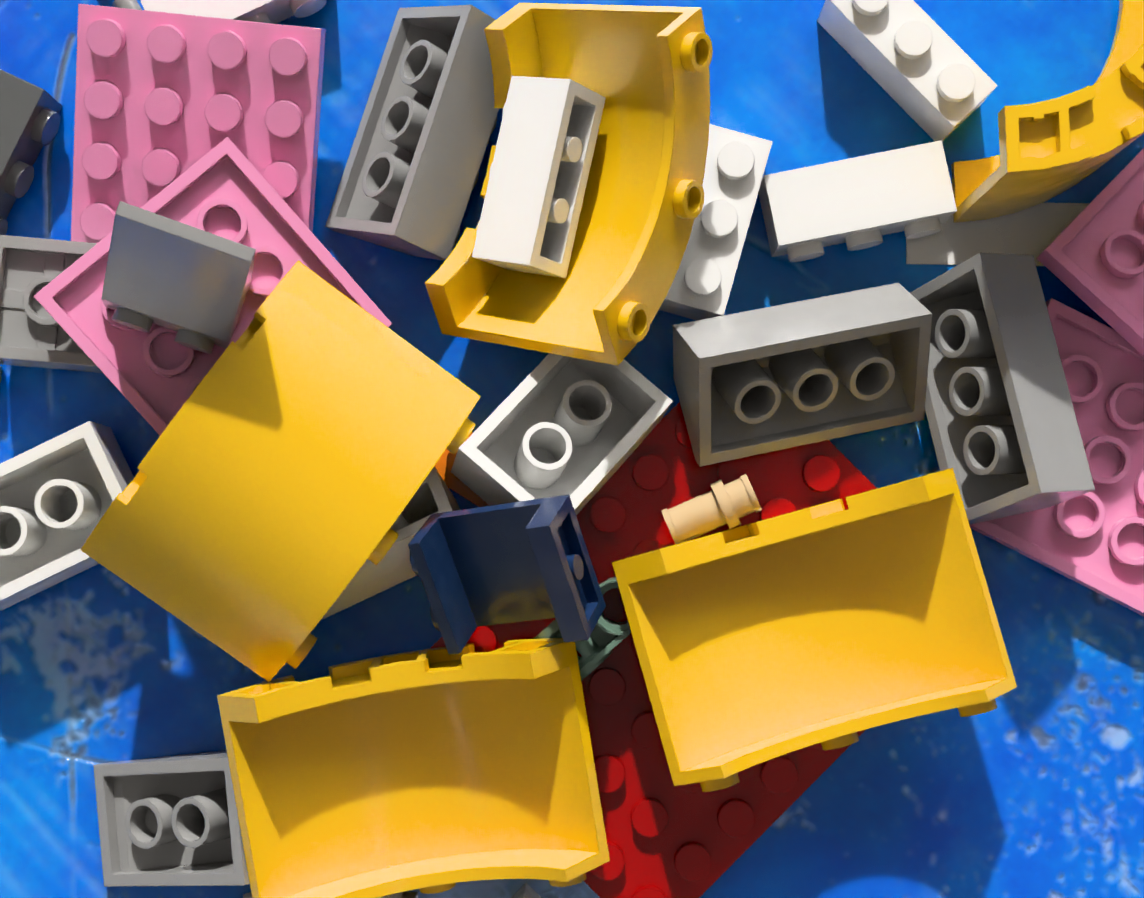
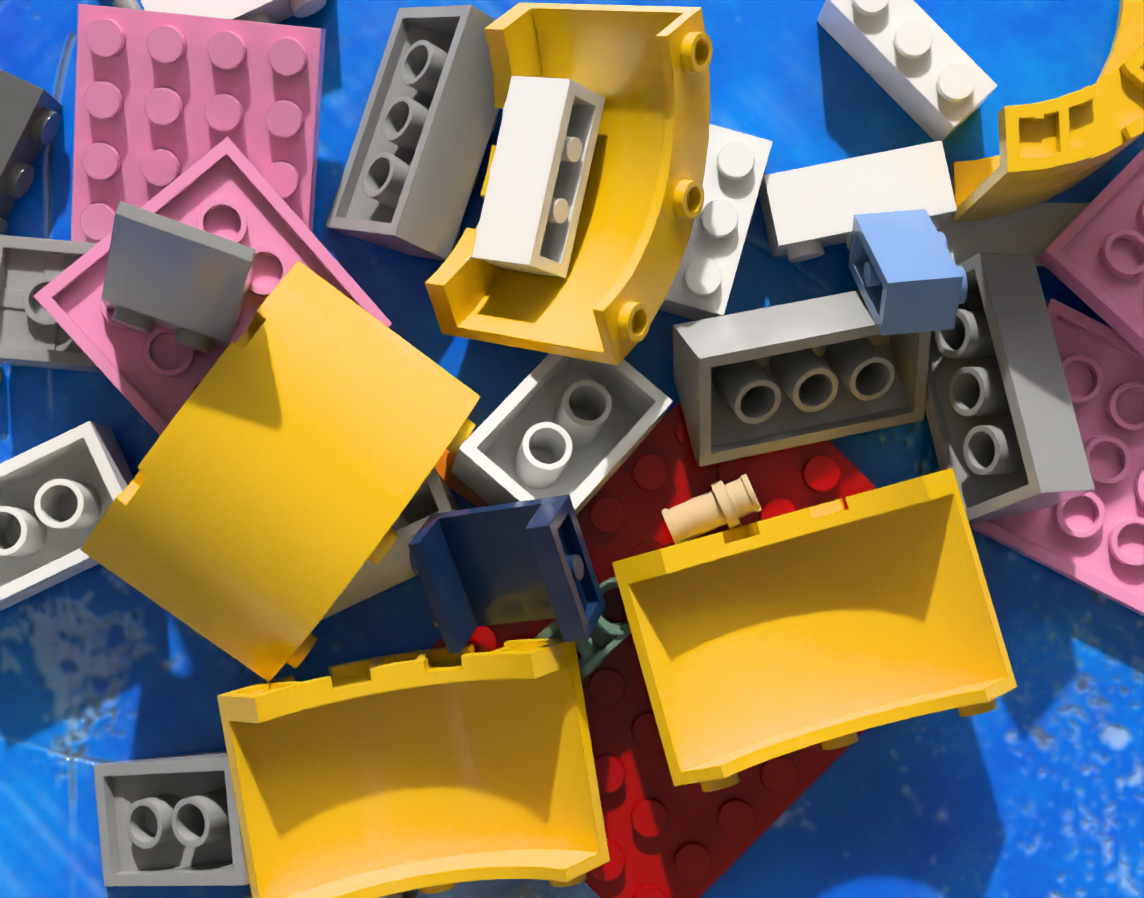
(905, 272): none -> medium blue brick

